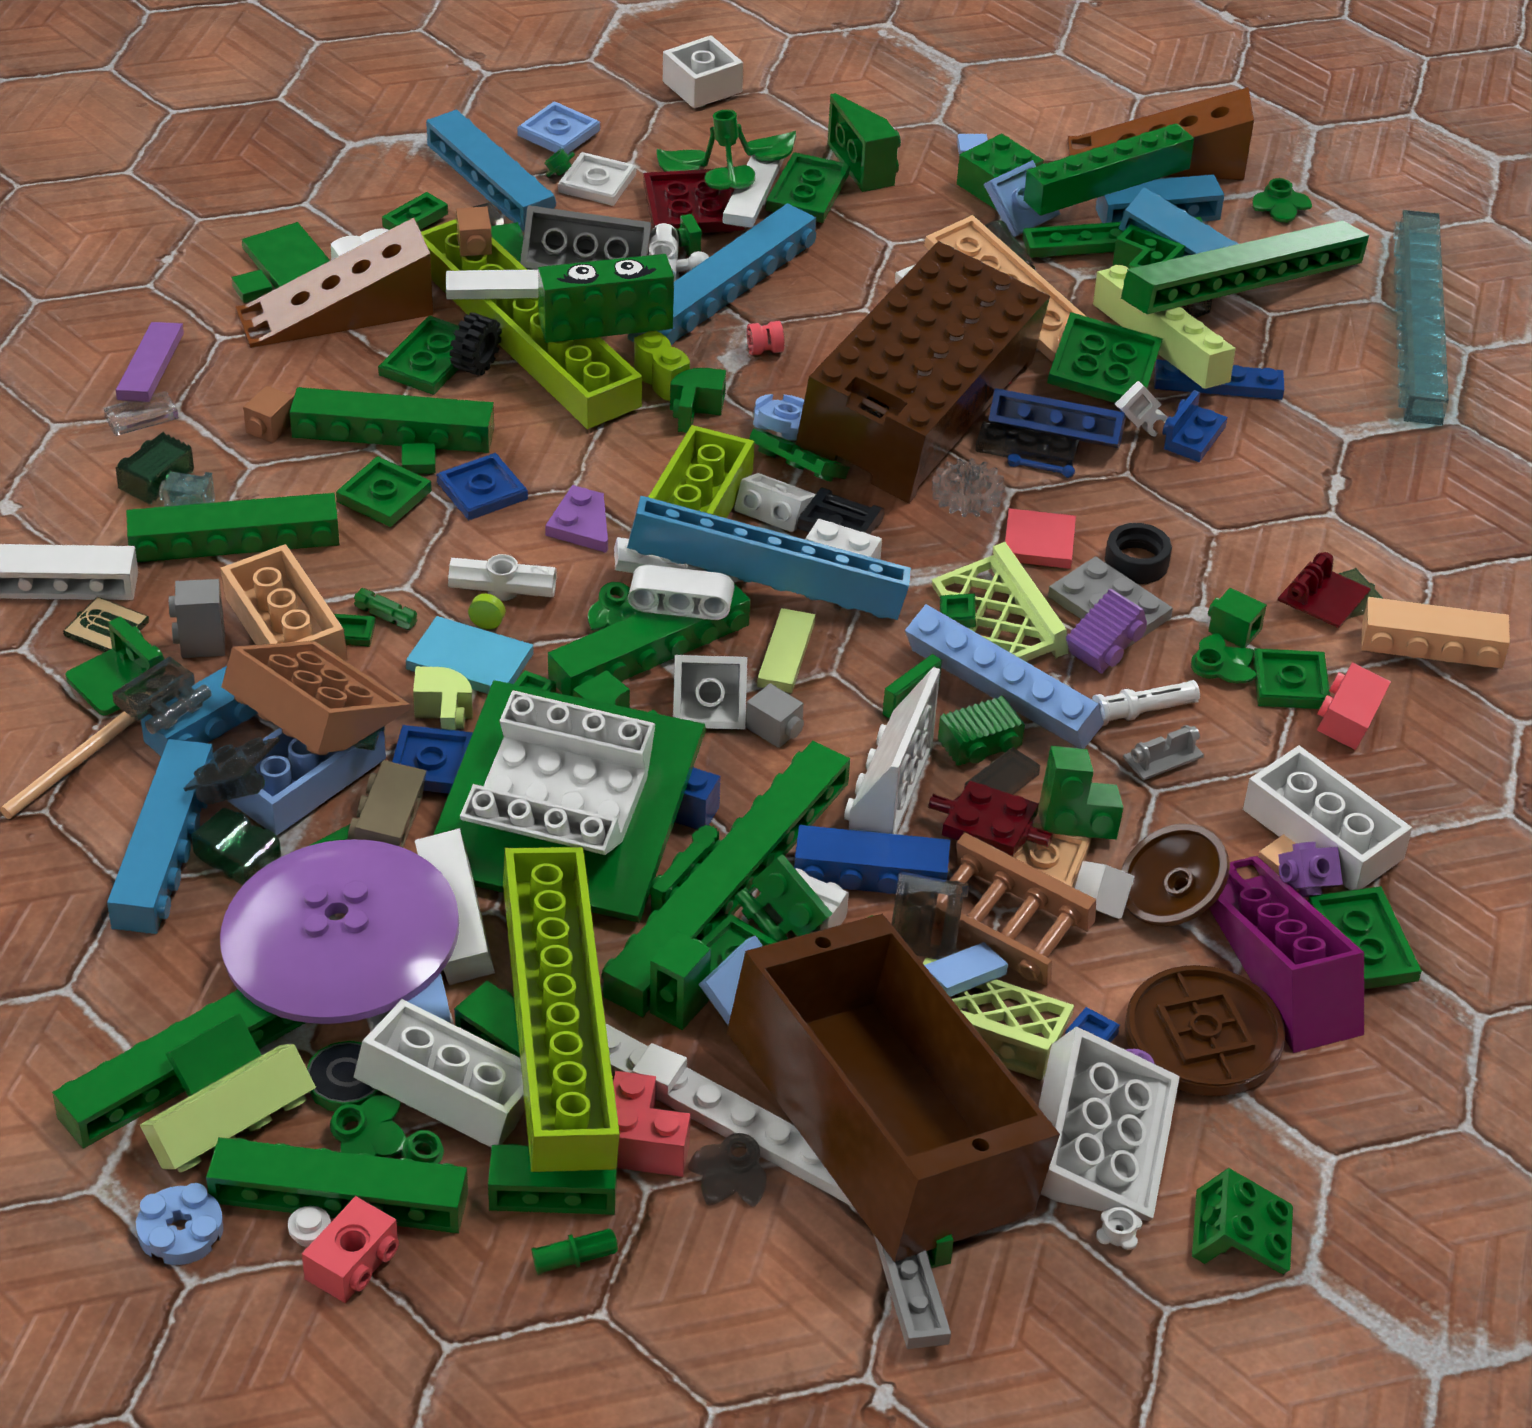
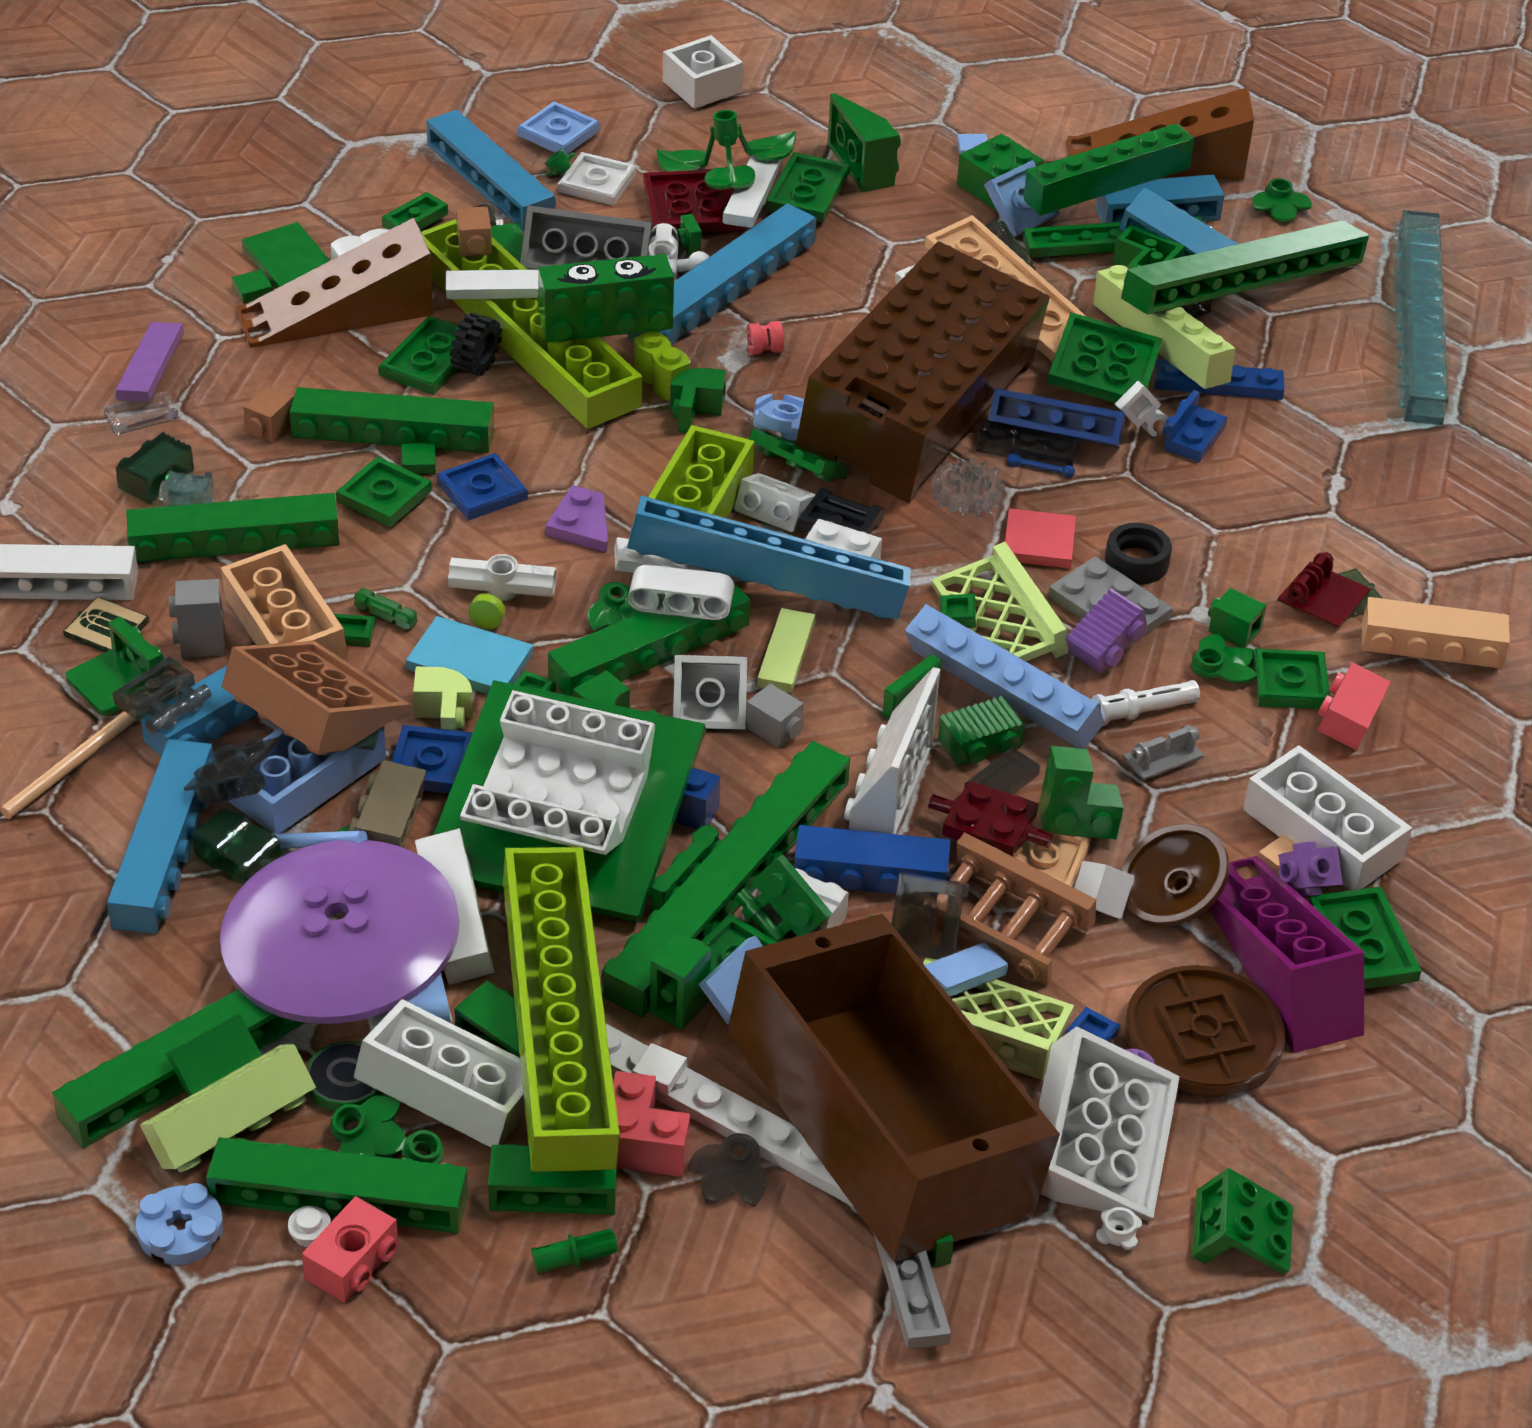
(302, 840): none -> light blue bar

